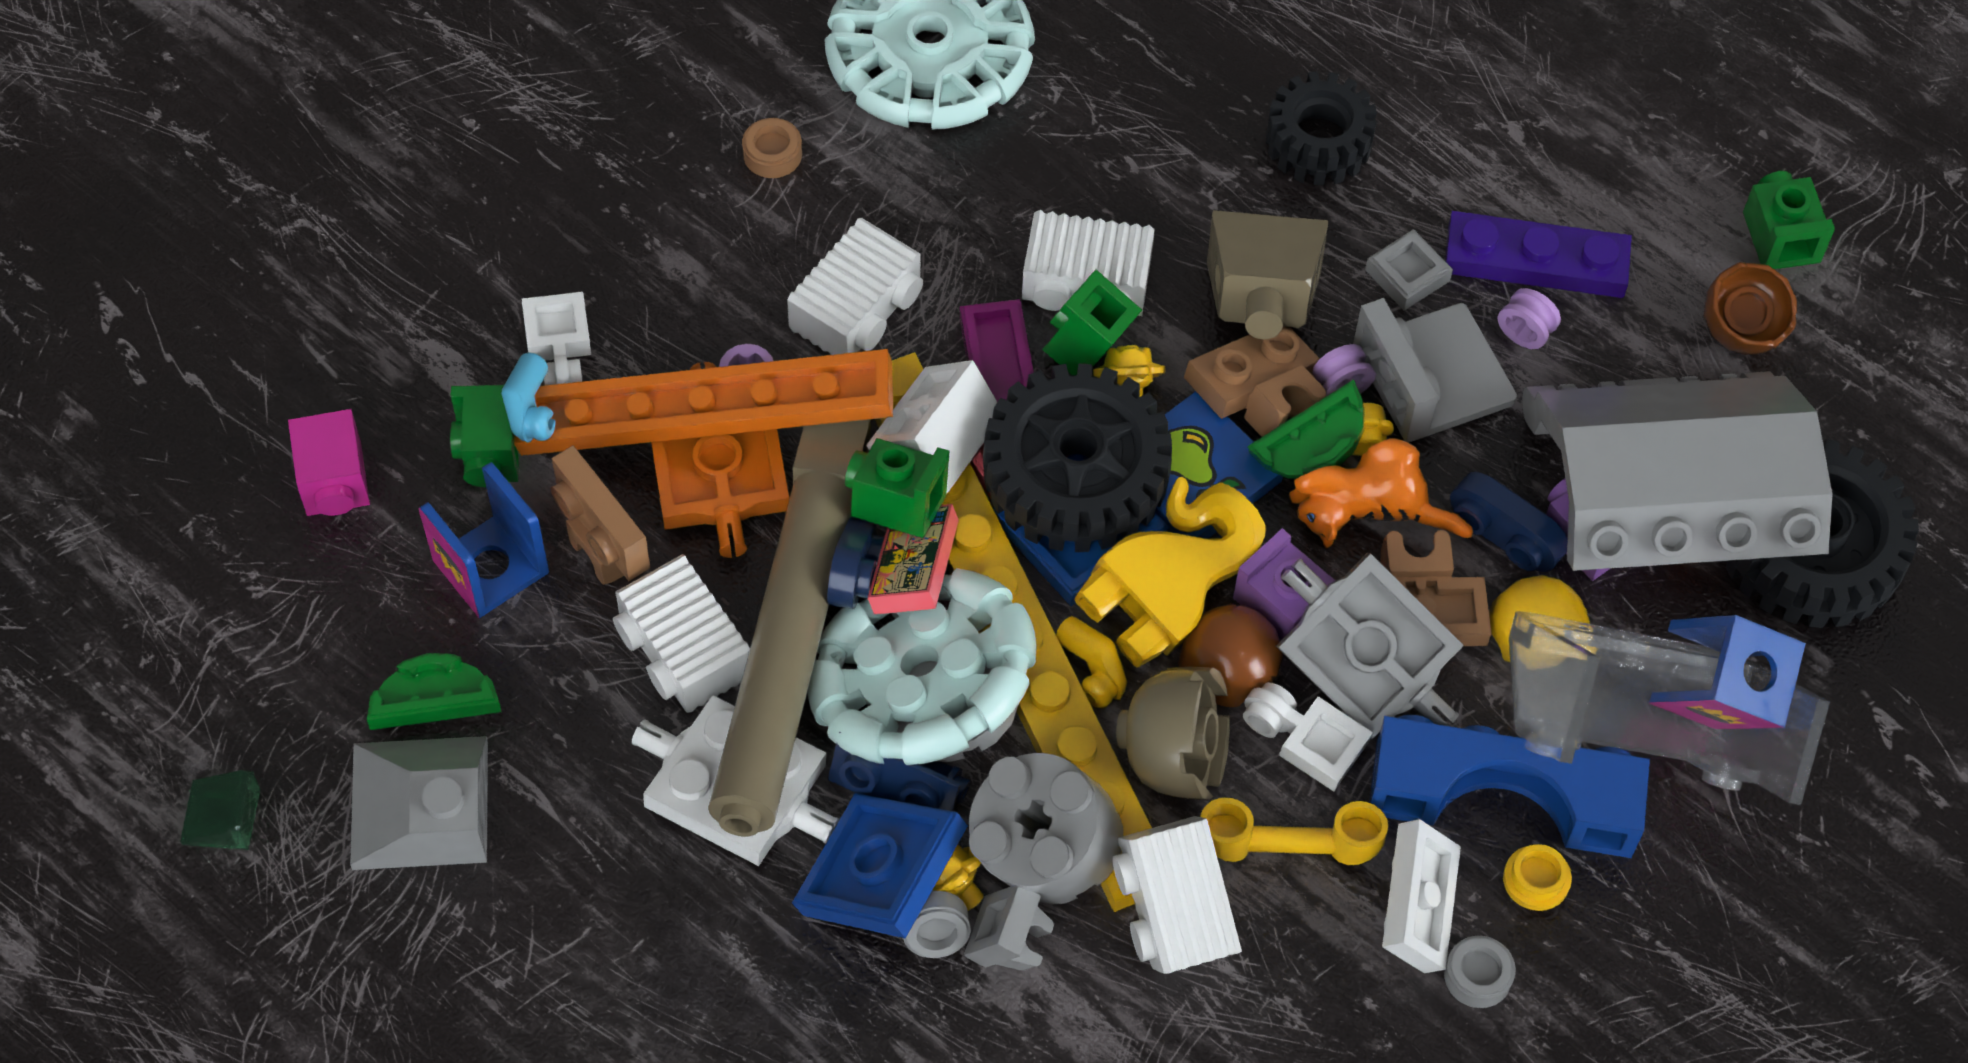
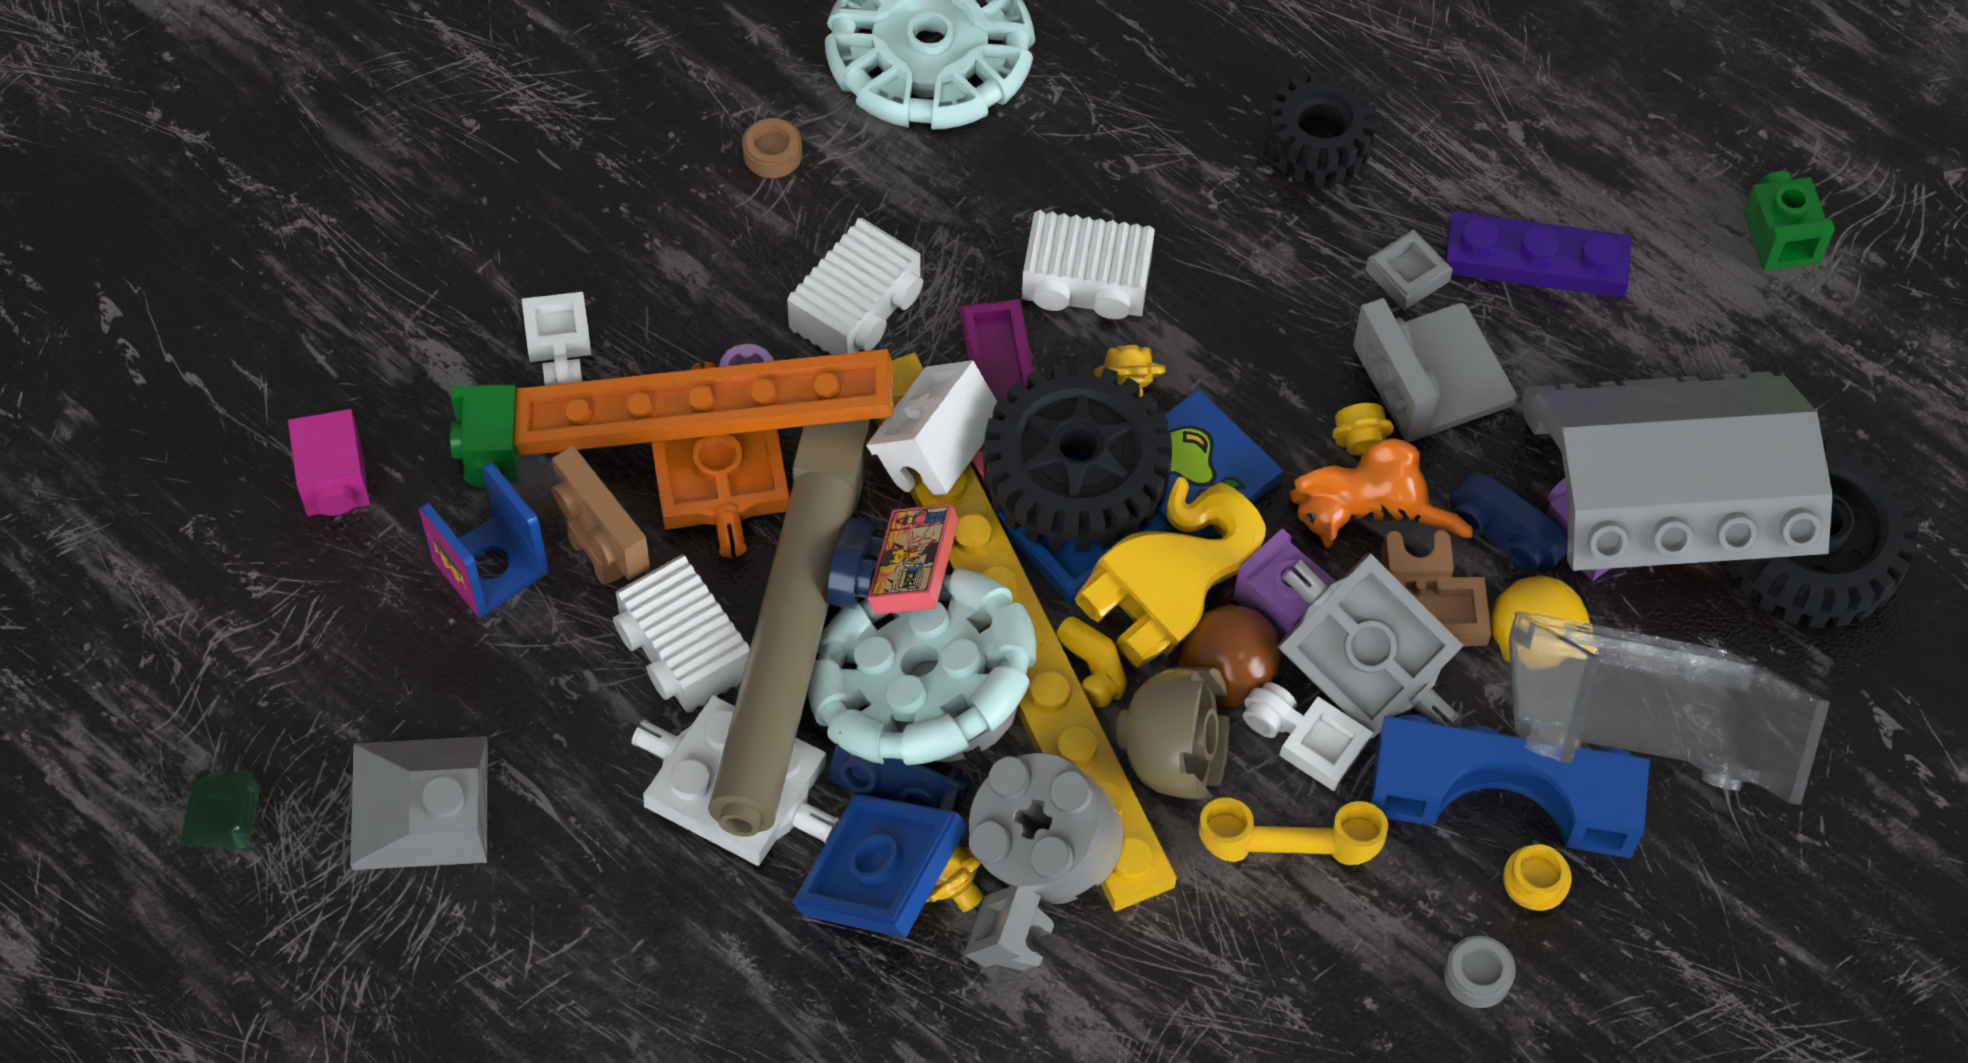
(431, 690): green plate -> none
(519, 399): medium azure arm -> none
(898, 486): green brick -> none
(940, 926): light grey tile -> none
(1090, 323): green brick -> none
(1176, 895): white brick -> none
(1258, 375): medium nougat plate -> none
(1265, 269): dark tan torso -> none
(1316, 437): green plate -> none
(1343, 366): lavender bush -> none
(1421, 896): white plate -> none
(1529, 318): lavender bush -> none
(1731, 700): piece -> none
(1750, 308): dark orange hair -> none

